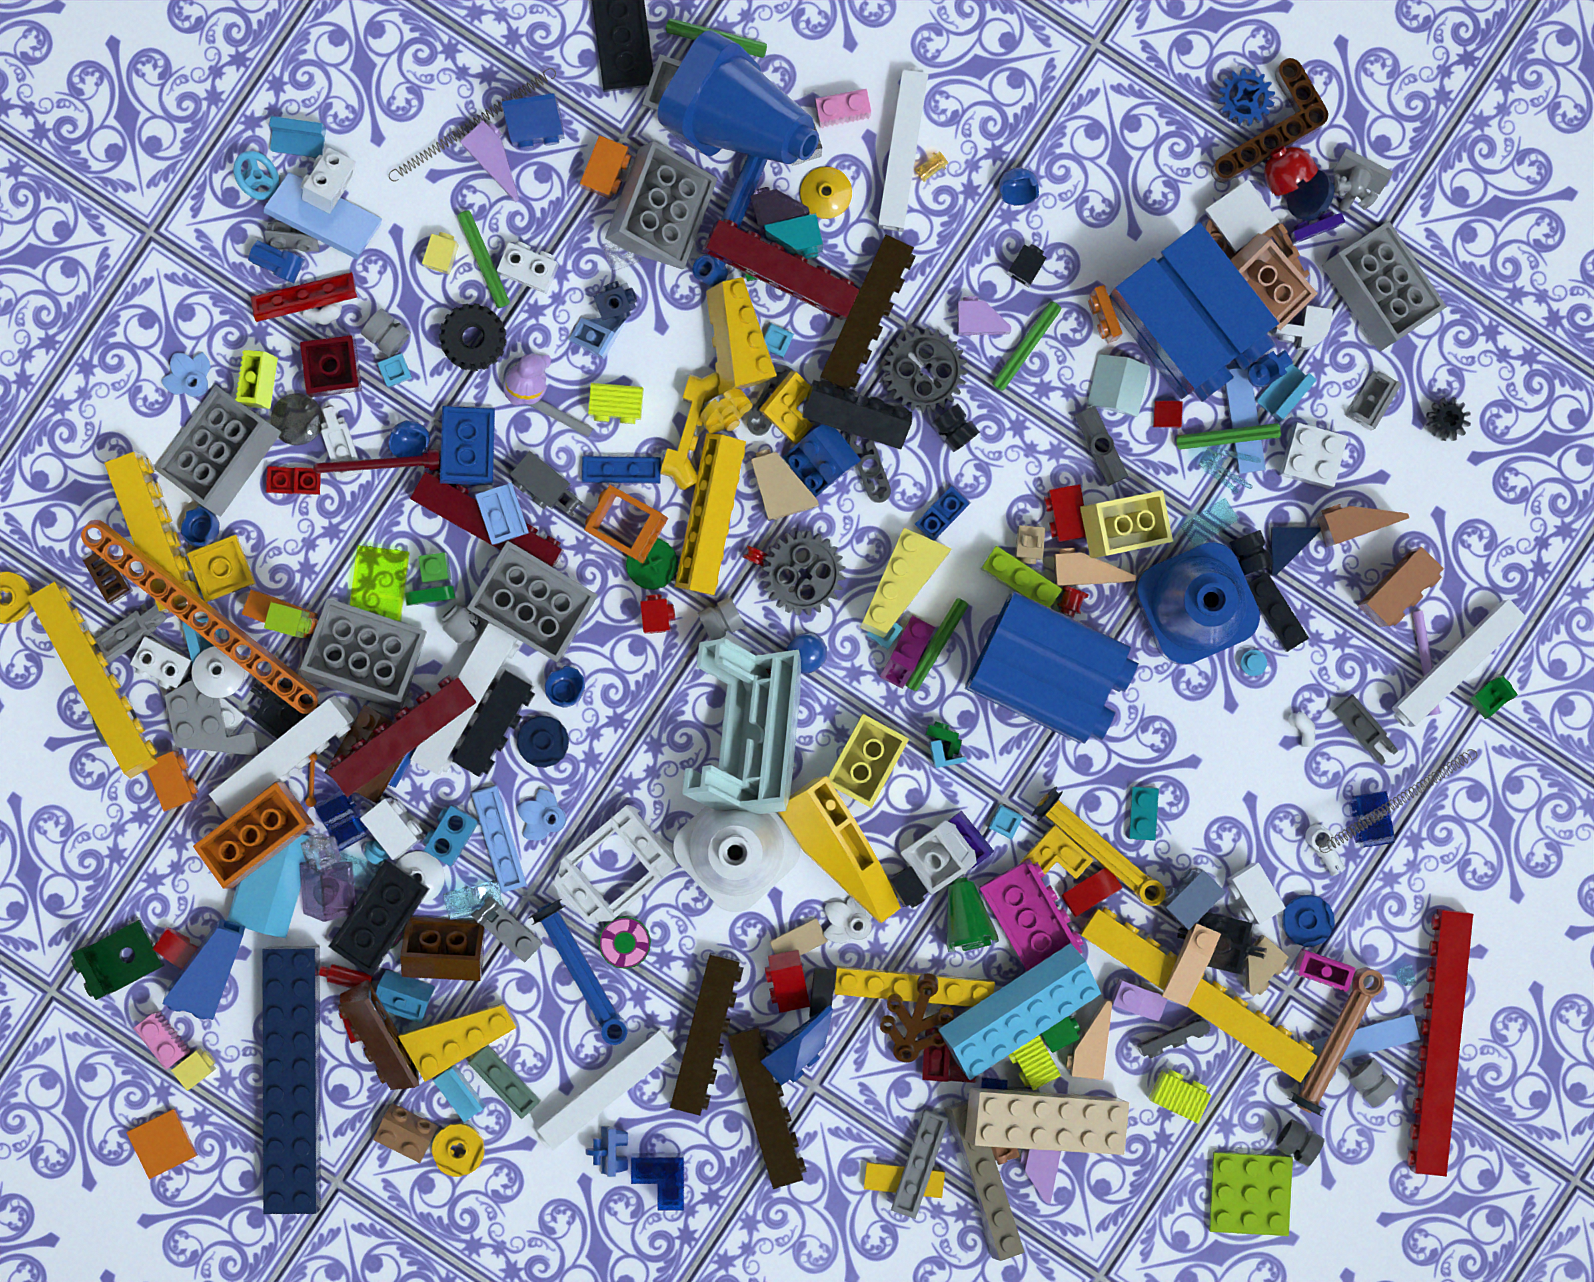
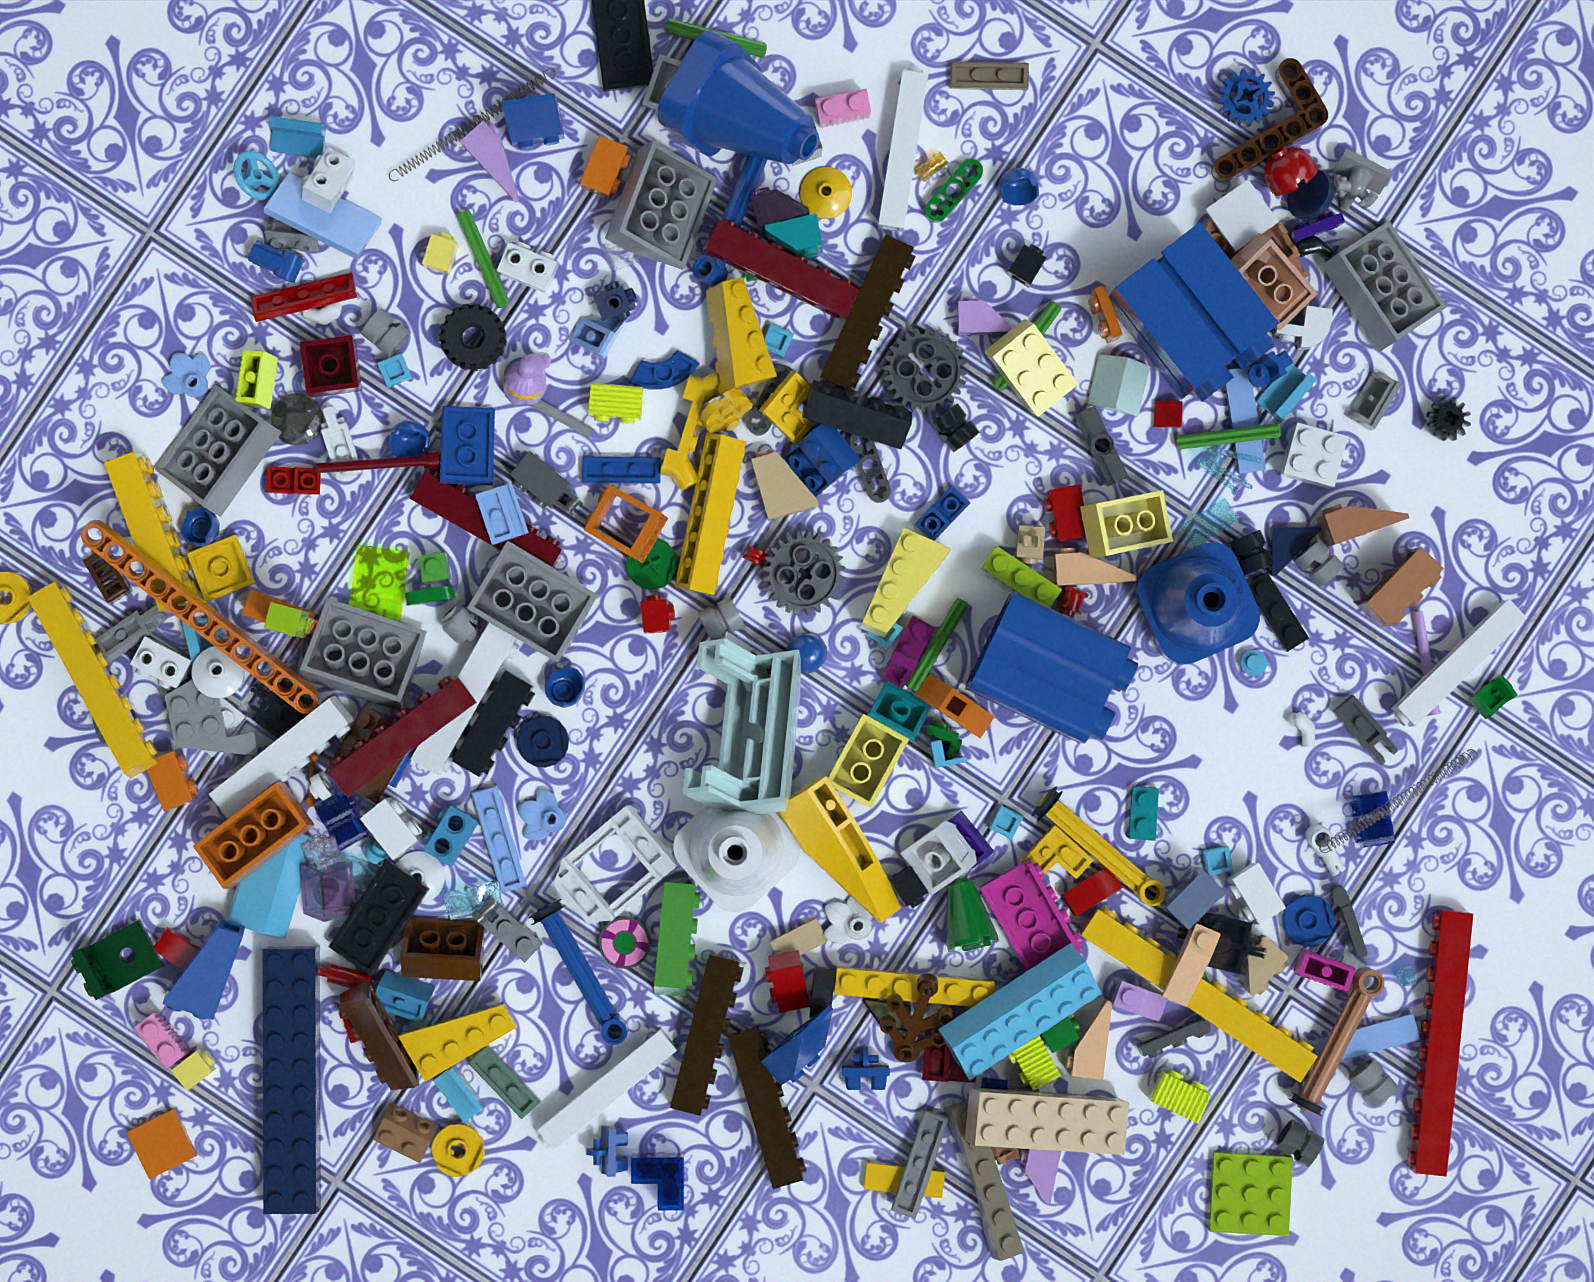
(321, 786): none -> white plate
(664, 374): none -> blue tile
(674, 940): none -> bright green wedge
(854, 1072): none -> blue hips
(879, 1009): none -> olive tile
(899, 710): none -> teal slope
(955, 705): none -> orange slope
(972, 181): none -> green beam
(989, 76): none -> dark tan tile
(1031, 367): none -> light yellow brick
(1218, 860): none -> medium azure tile
(1314, 245): none -> black arm
(1328, 566): none -> light grey wheel
(1348, 919): none -> dark grey hinge

